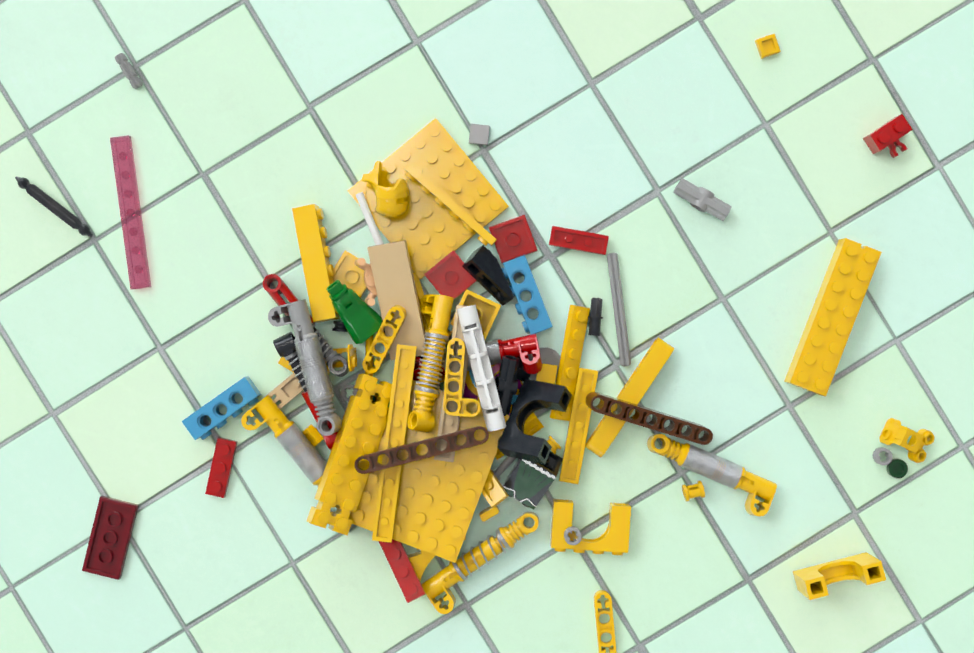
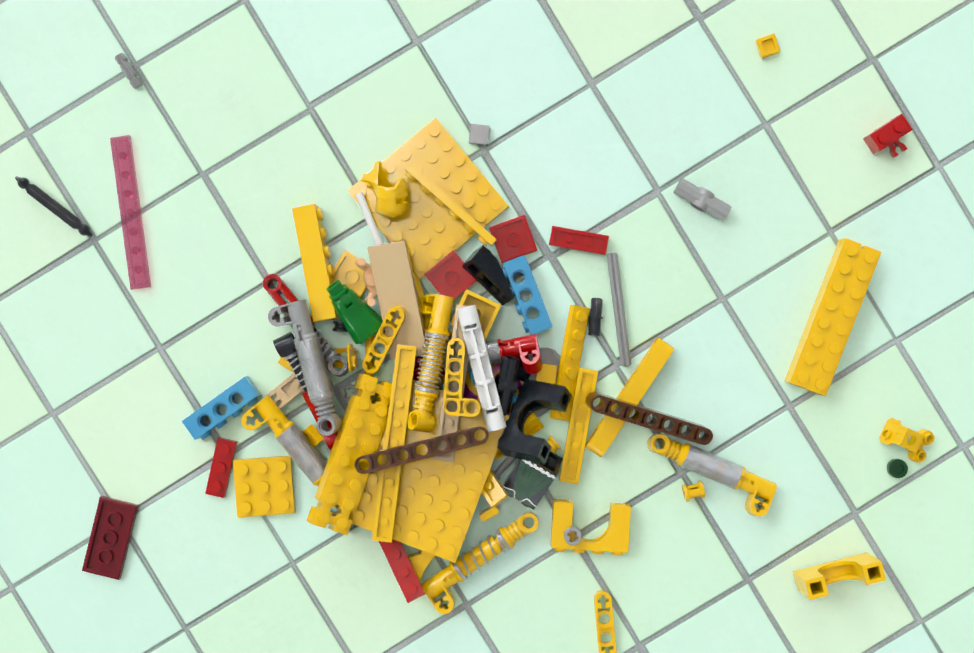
(264, 486): none -> yellow plate
(876, 457): light grey bush -> none

